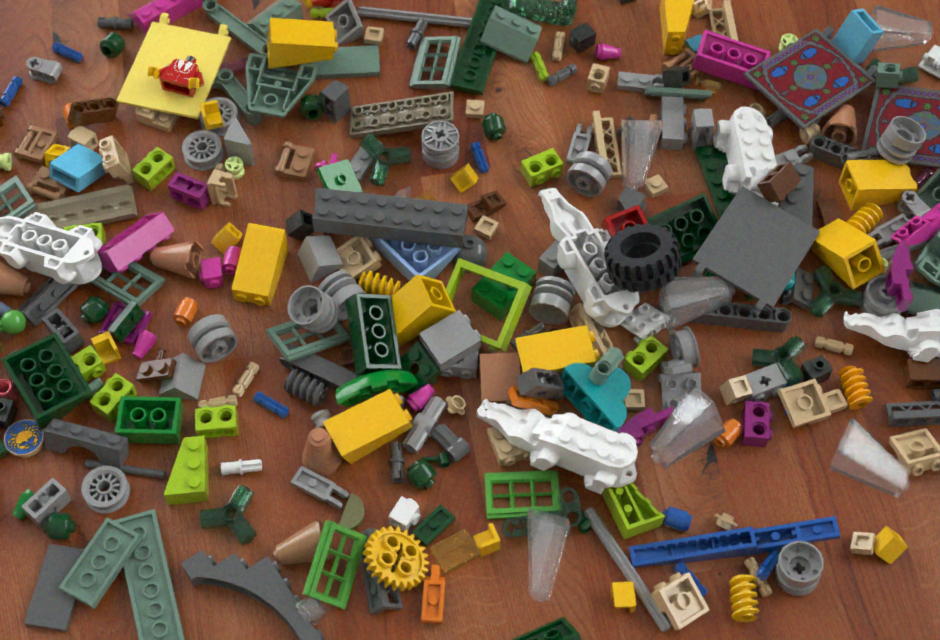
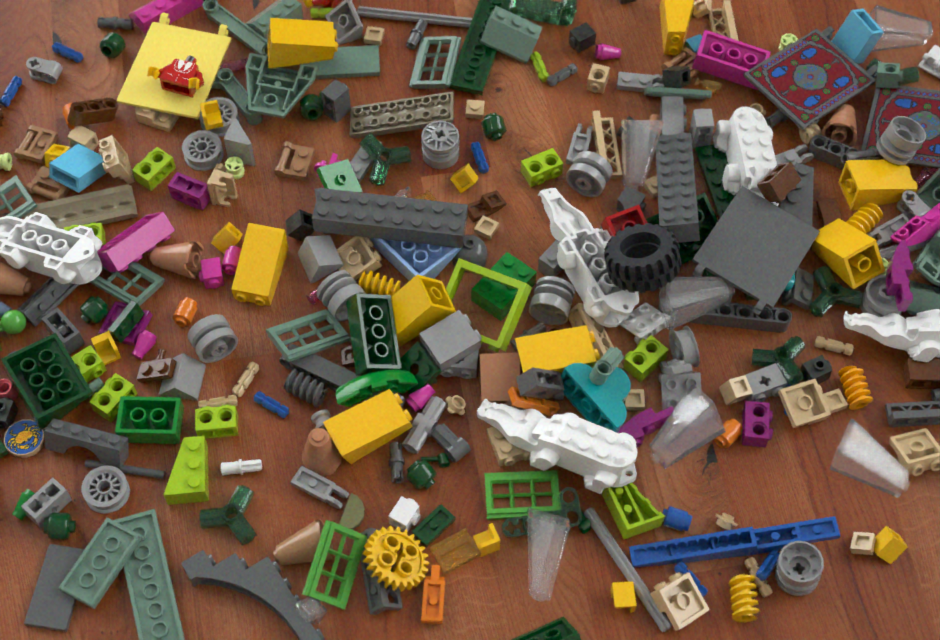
(313, 309): light grey wheel -> none
(558, 46): tan axle -> none
(677, 186): none -> dark grey brick

